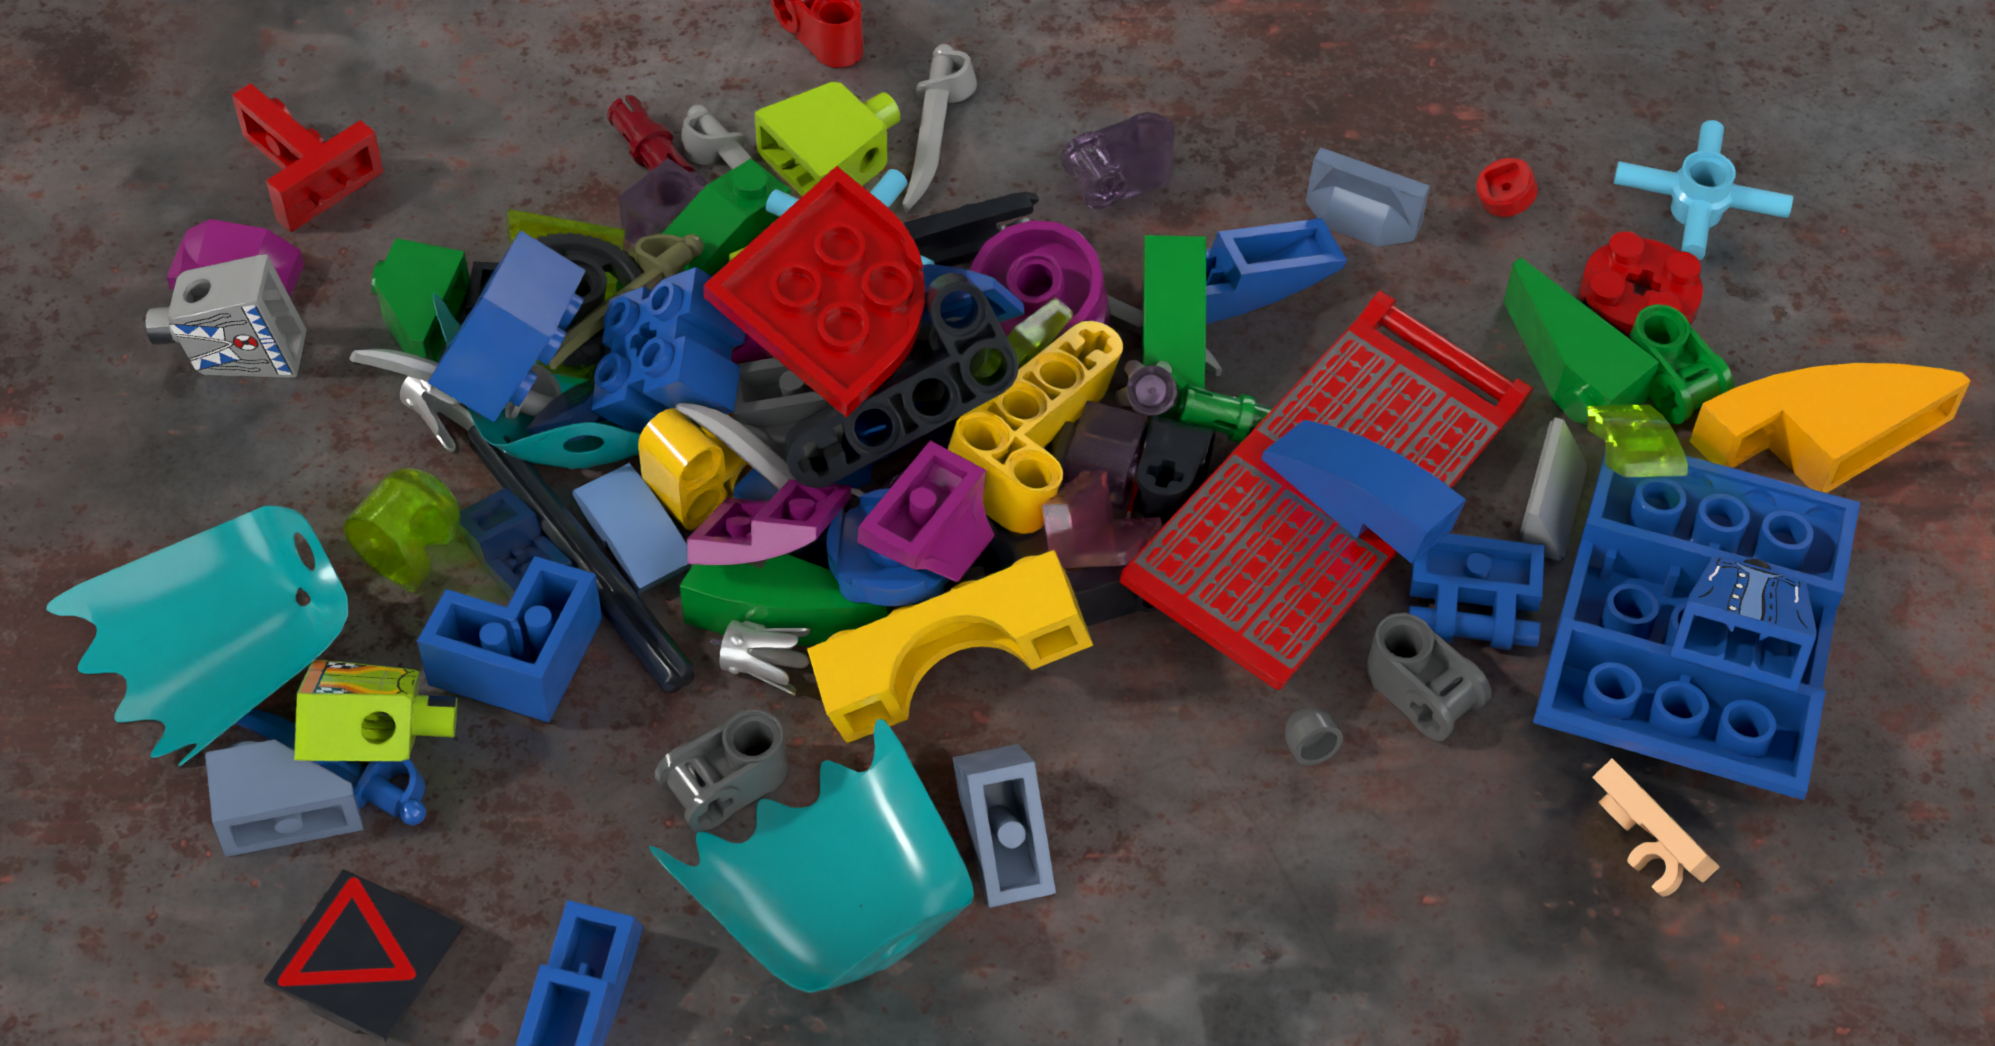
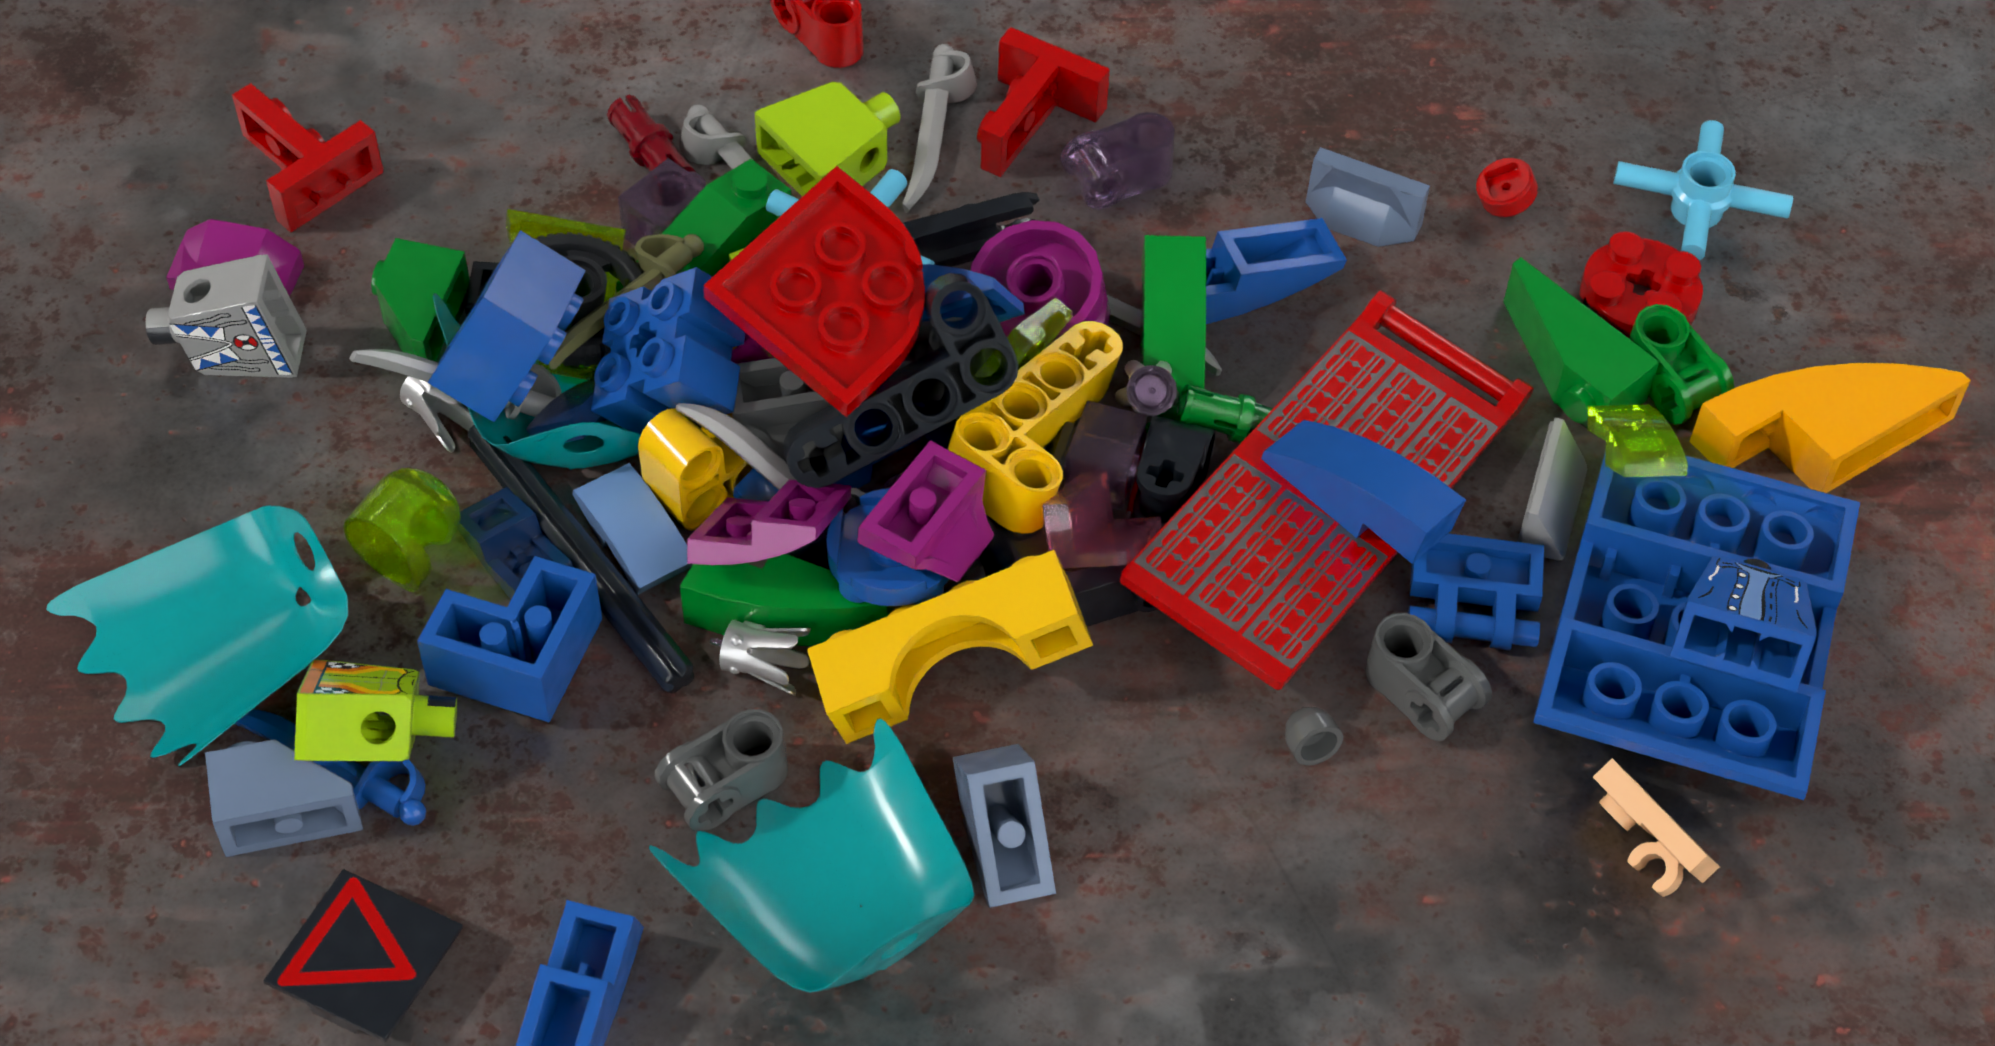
(1038, 82): none -> red bracket

